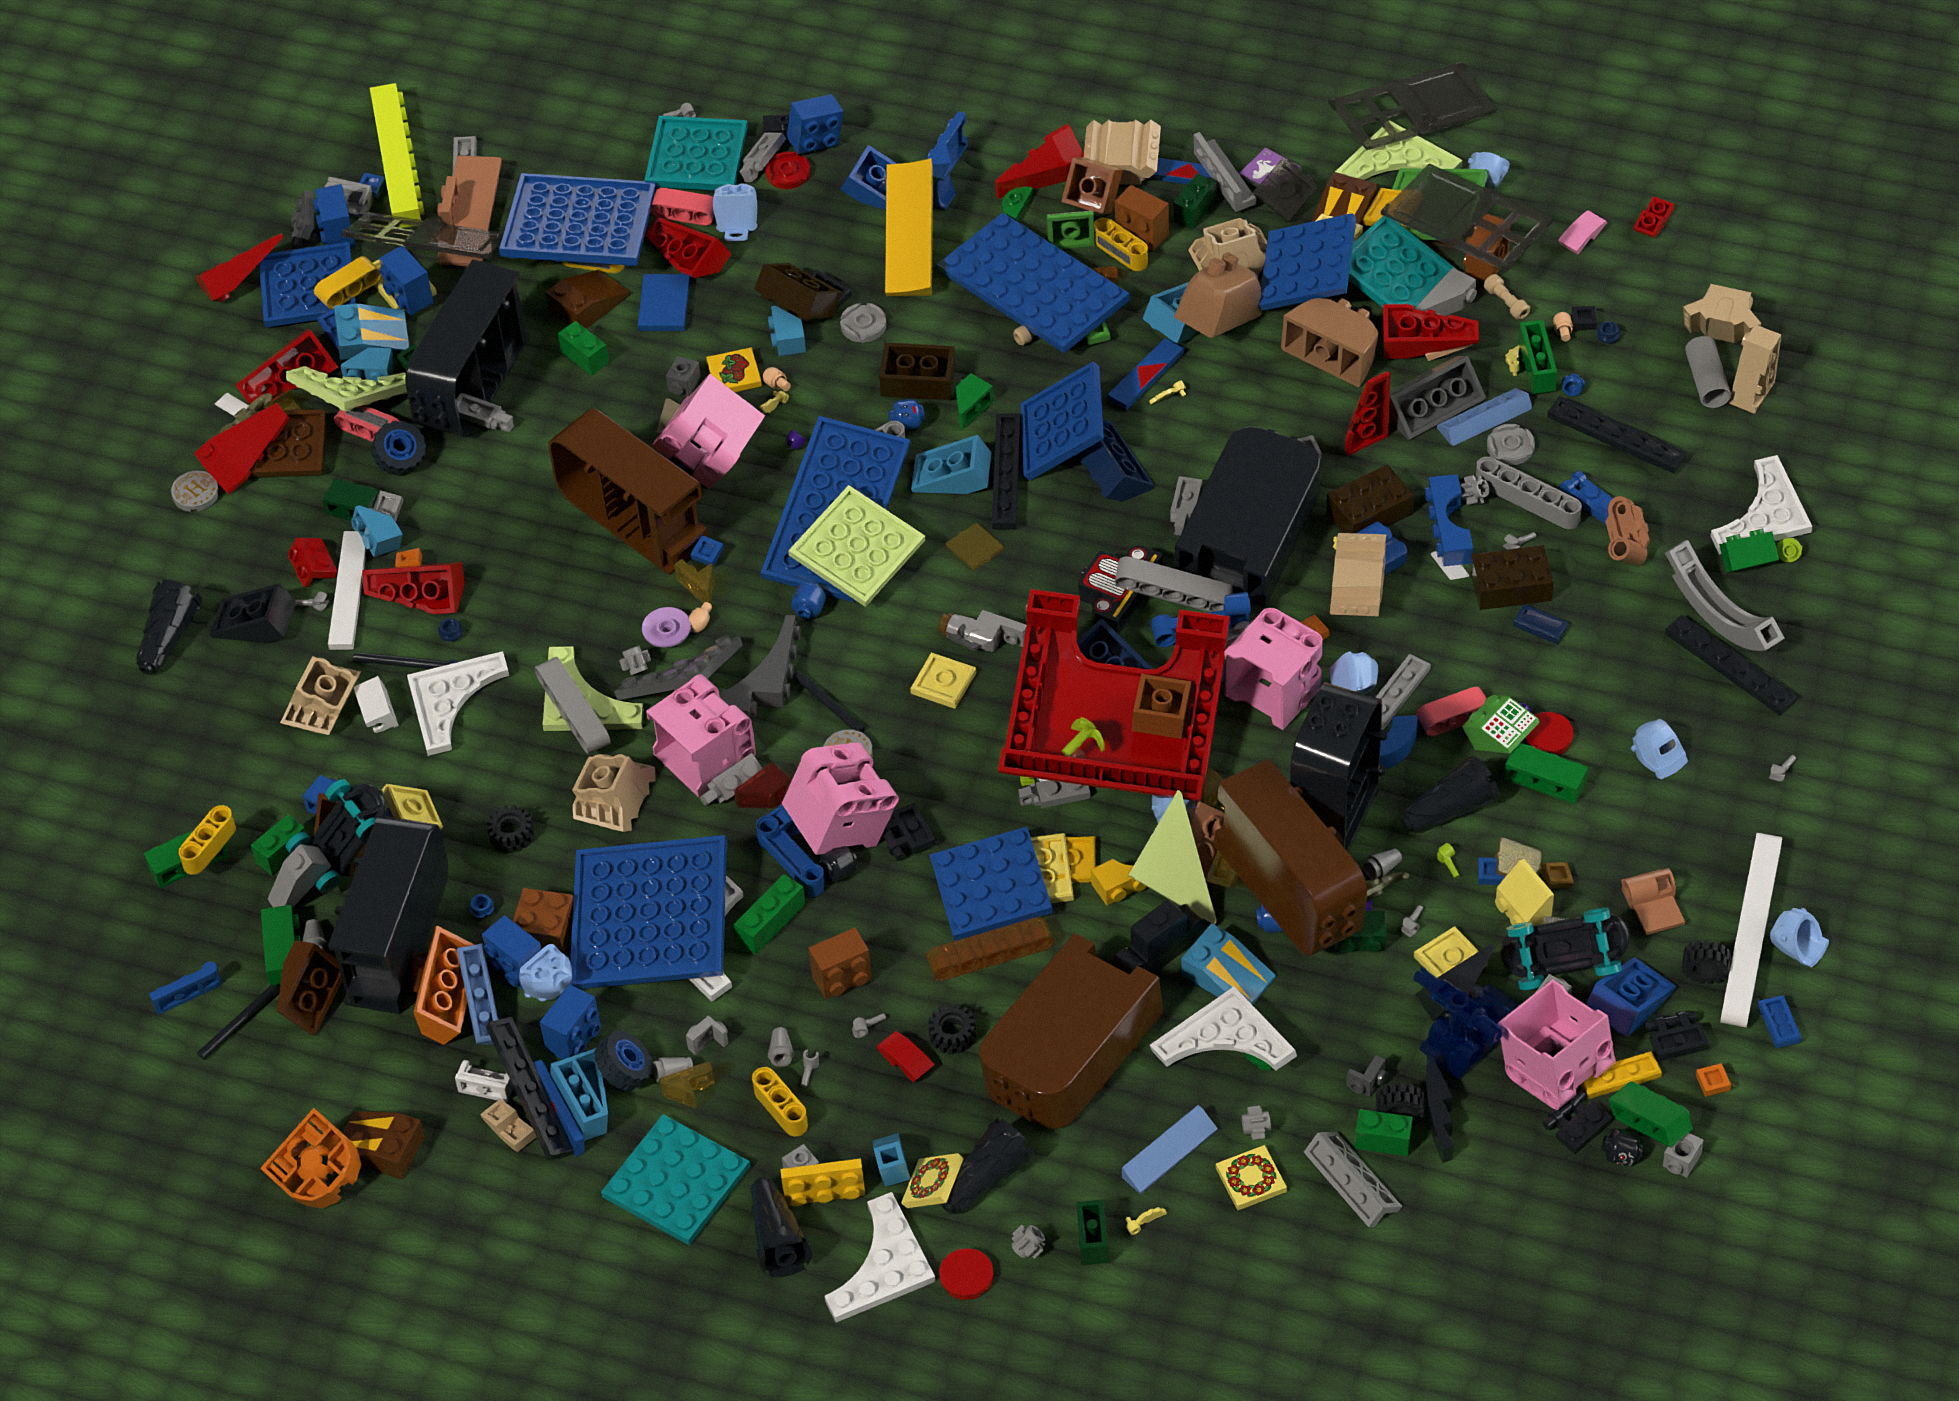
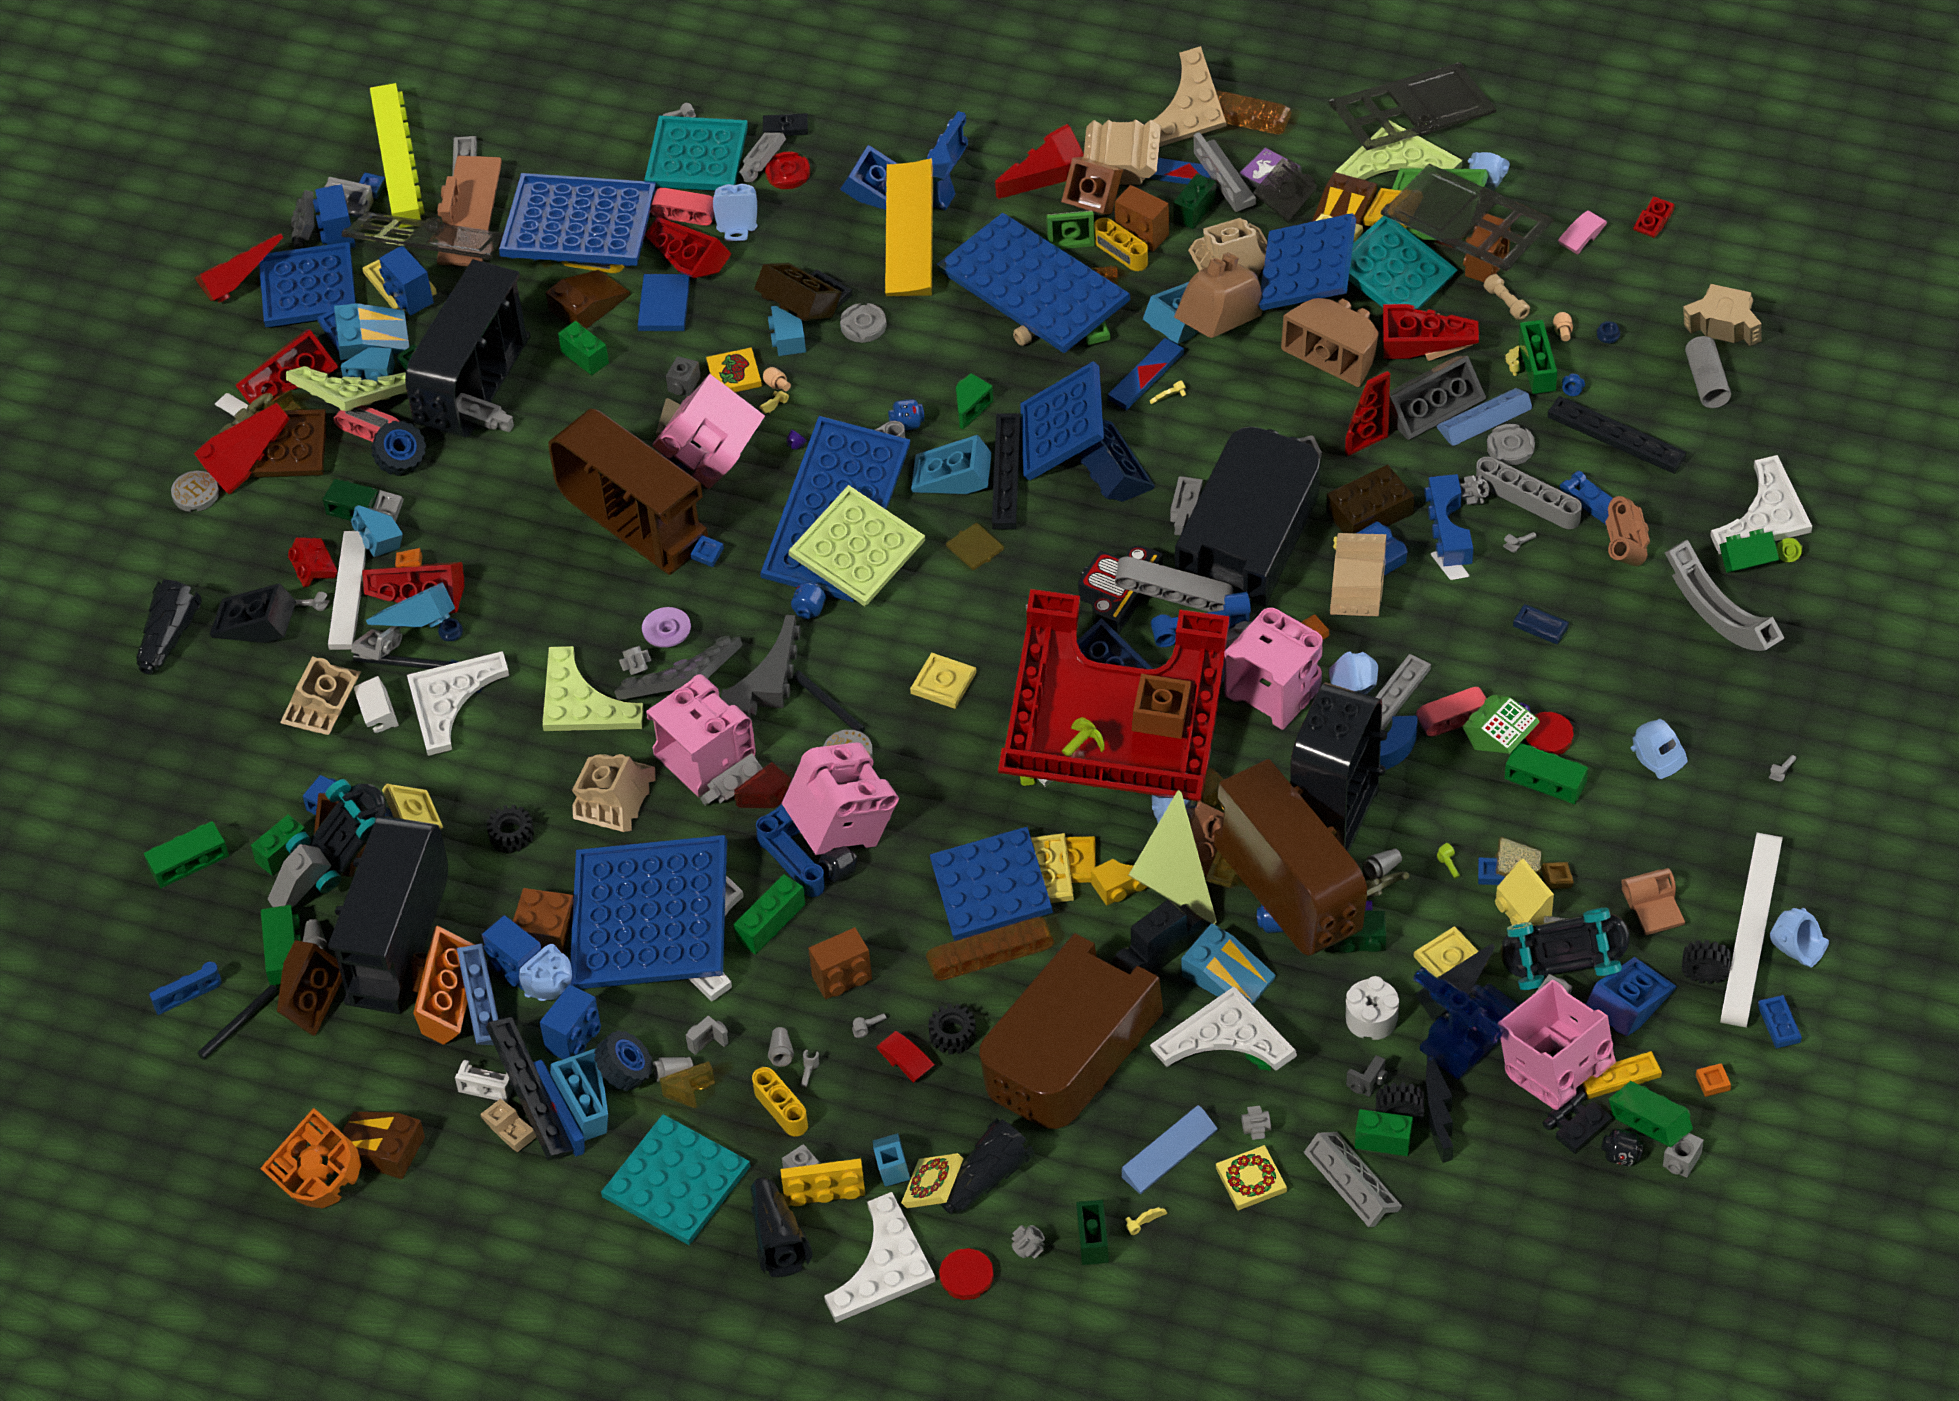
(207, 839): yellow beam -> none
(347, 282): yellow beam -> none
(377, 644): none -> light grey bracket
(424, 608): none -> dark azure slope
(479, 901): blue plate -> none
(572, 705): light grey beam -> none
(698, 583): clear yellow slope -> none
(699, 617): light nougat cylinder -> none
(814, 123): blue brick -> none
(913, 829): black plate -> none
(917, 371): dark brown brick -> none
(982, 633): light grey plate -> none
(1016, 201): green plate -> none
(1052, 793): light grey hinge -> none
(1195, 103): none -> tan plate
(1254, 112): none -> clear orange beam
(1372, 1008): none -> white brick
(1410, 926): light grey hand -> none
(1450, 293): light grey slope -> none
(1454, 795): black cone -> none
(1511, 577): dark brown brick -> none
(1584, 317): black plate -> none
(1677, 1041): black plate -> none
(1731, 665): black plate -> none
(1756, 368): tan wedge -> none

